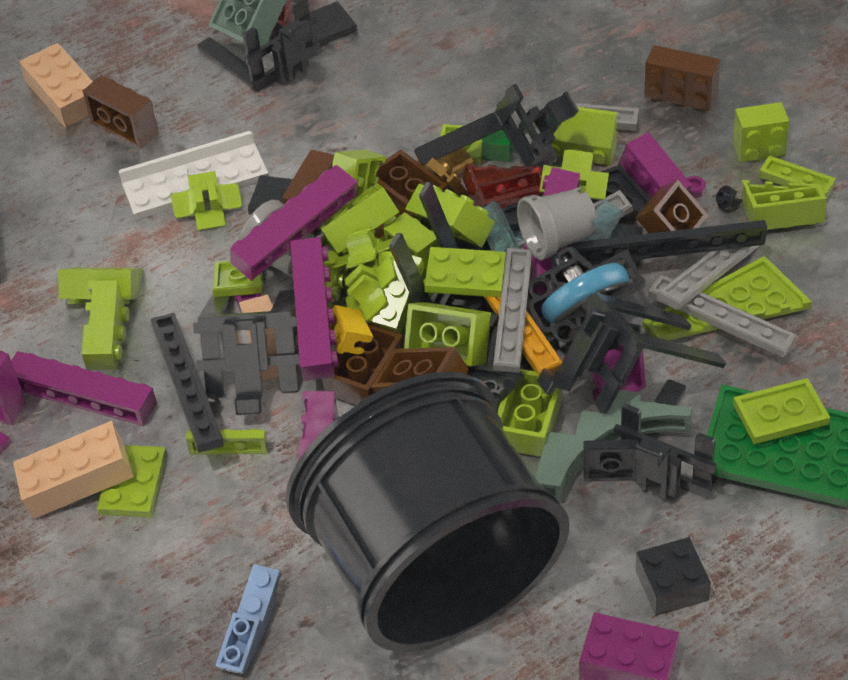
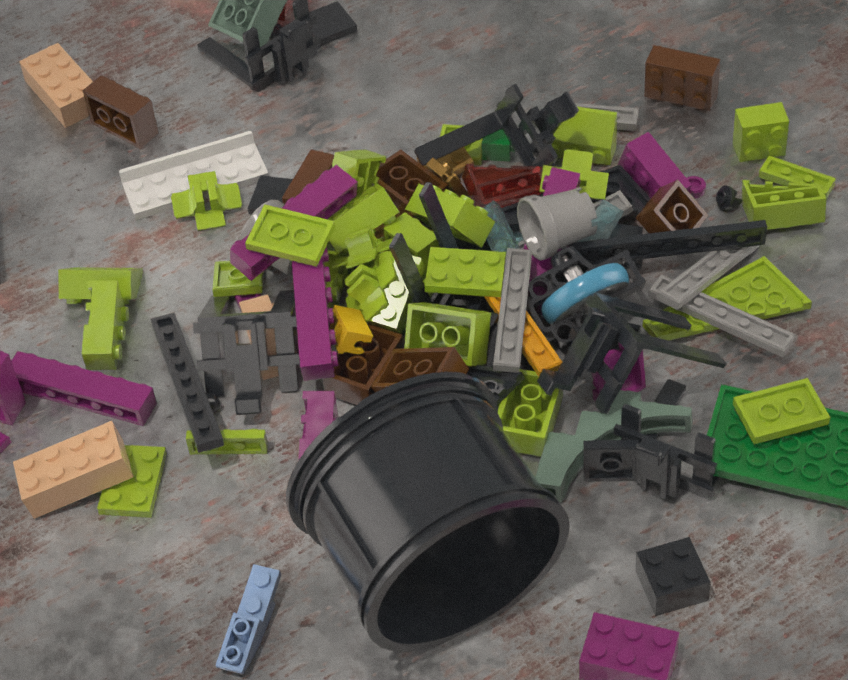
(290, 235): none -> lime plate

